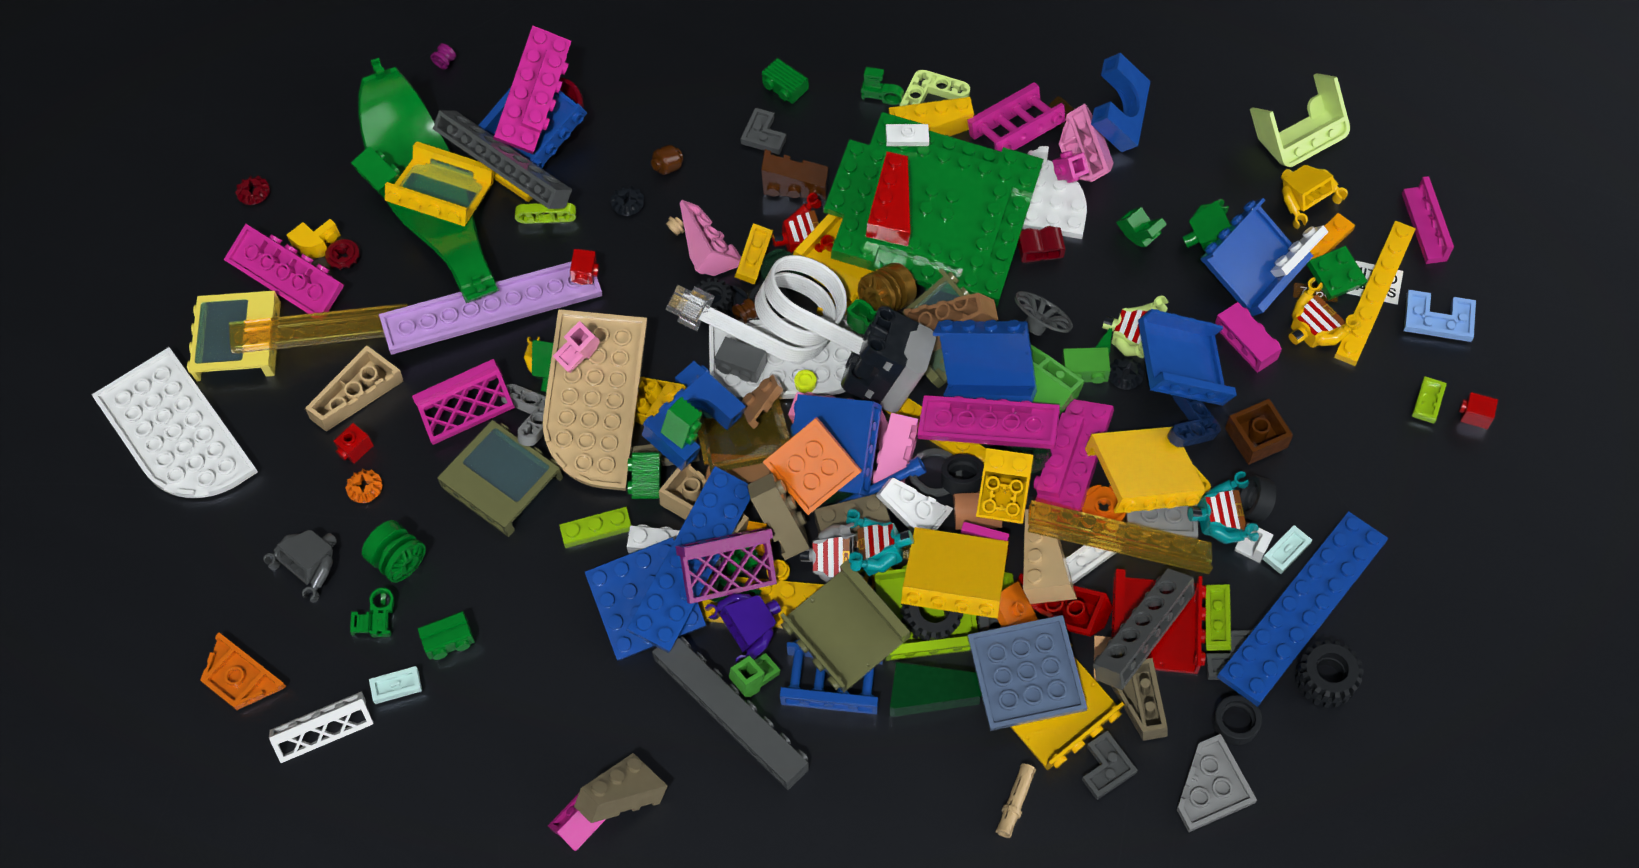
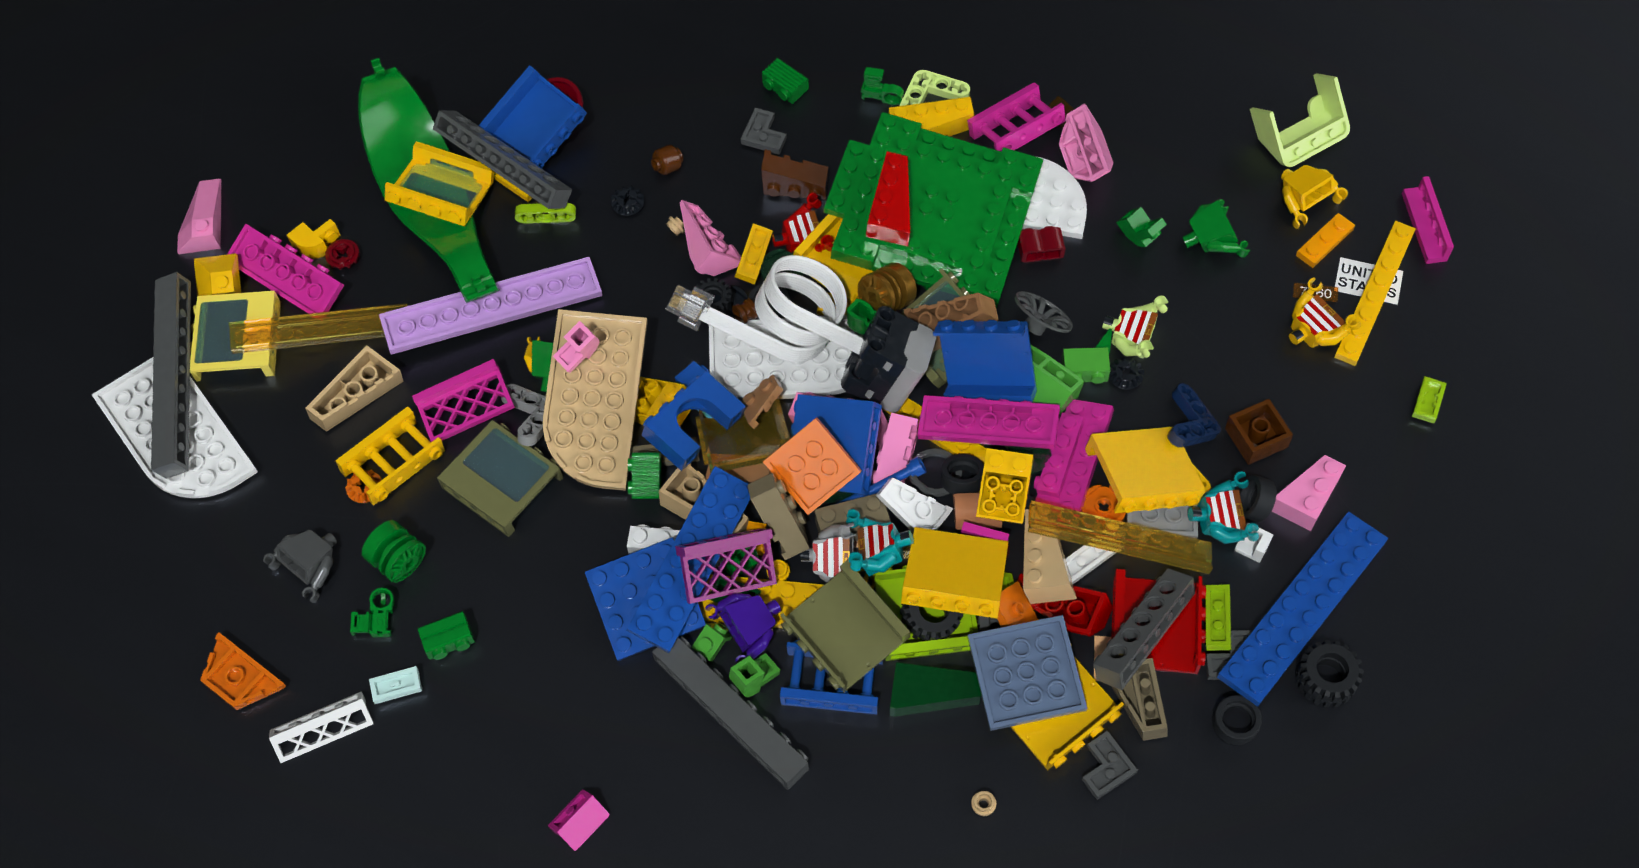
(171, 376): none -> dark grey brick
(203, 220): none -> bright pink wedge
(217, 275): none -> yellow slope
(259, 194): dark red gear -> none
(353, 443): red brick -> none
(375, 170): green brick -> none
(378, 440): none -> yellow fence
(443, 56): magenta wheel -> none
(533, 90): dark pink plate -> none
(583, 267): red brick -> none
(595, 527): lime plate -> none
(620, 789): dark tan wedge -> none
(682, 423): green brick -> none
(711, 640): none -> bright green bracket
(740, 360): dark grey brick -> none
(805, 381): neon yellow tile -> none
(907, 135): white plate -> none
(983, 796): none -> tan plate
(1012, 809): tan pin -> none
(1041, 152): white tile -> none
(1070, 166): dark pink brick -> none
(1123, 127): blue arch -> none
(1183, 357): blue panel -> none
(1213, 786): light grey plate -> none
(1247, 255): blue panel -> none
(1248, 337): dark pink brick -> none
(1287, 549): light aqua plate -> none
(1298, 250): white plate -> none
(1308, 494): none -> bright pink wedge
(1337, 272): green plate -> none
(1456, 326): light blue plate -> none
(1478, 410): red brick -> none

